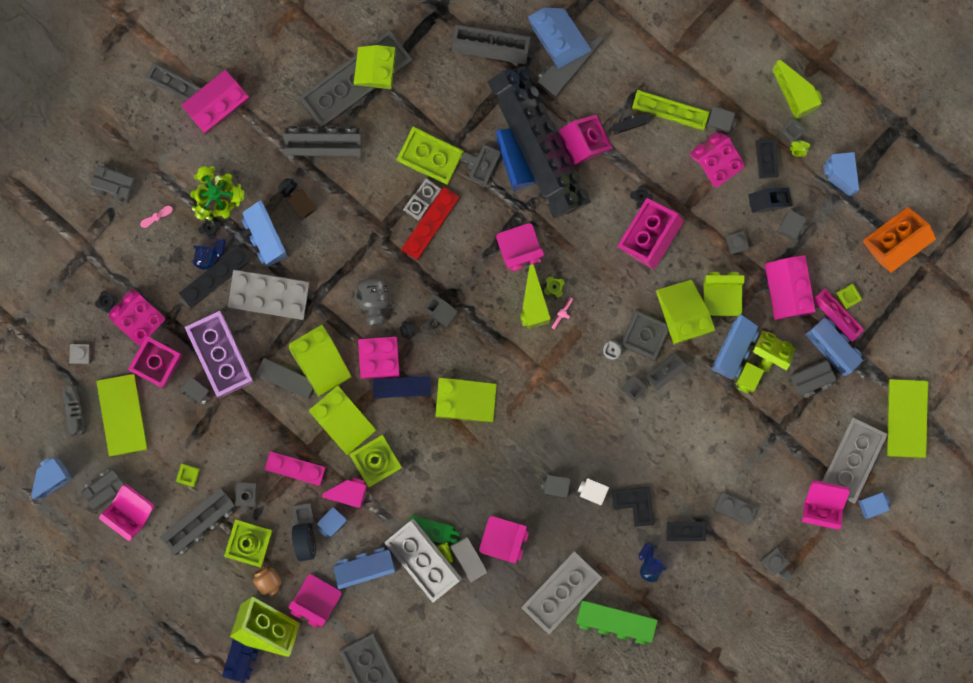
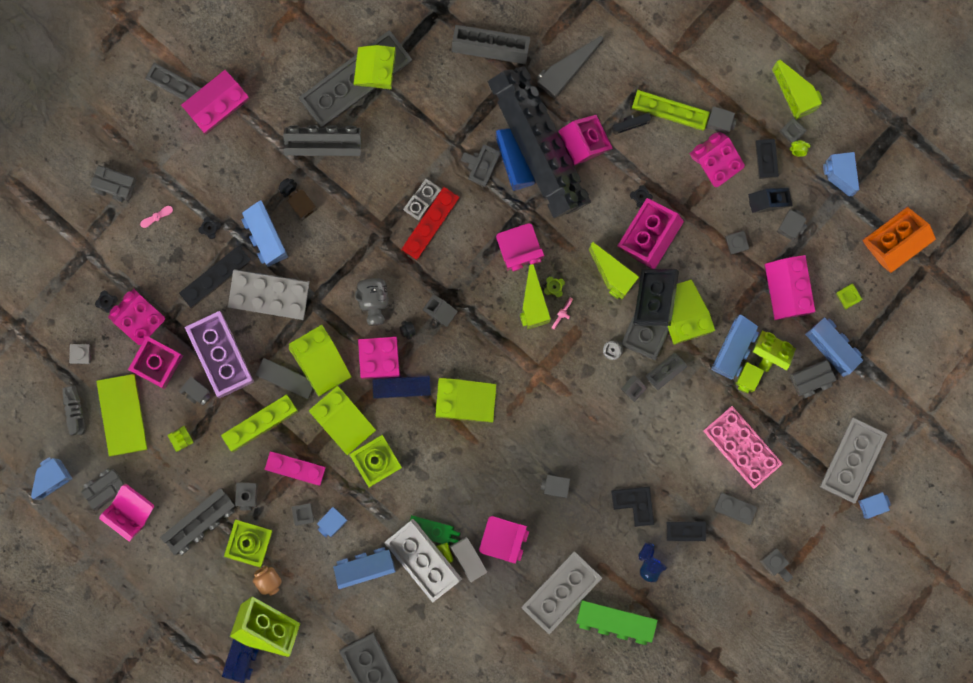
(180, 439): none -> lime tile
(187, 475): lime tile -> none
(204, 194): lime plant -> none
(205, 256): clear blue piece -> none
(259, 423): none -> lime brick
(303, 542): black wheel -> none
(315, 601): dark pink bracket -> none
(348, 492): dark pink slope -> none
(430, 156): lime tile -> none
(558, 35): medium blue slope -> none
(593, 491): white brick -> none
(615, 275): none -> lime slope
(656, 297): none -> black tile
(723, 293): lime bracket -> none
(742, 447): none -> bright pink tile
(825, 504): dark pink bracket -> none
(838, 314): dark pink plate -> none
(907, 418): lime tile -> none

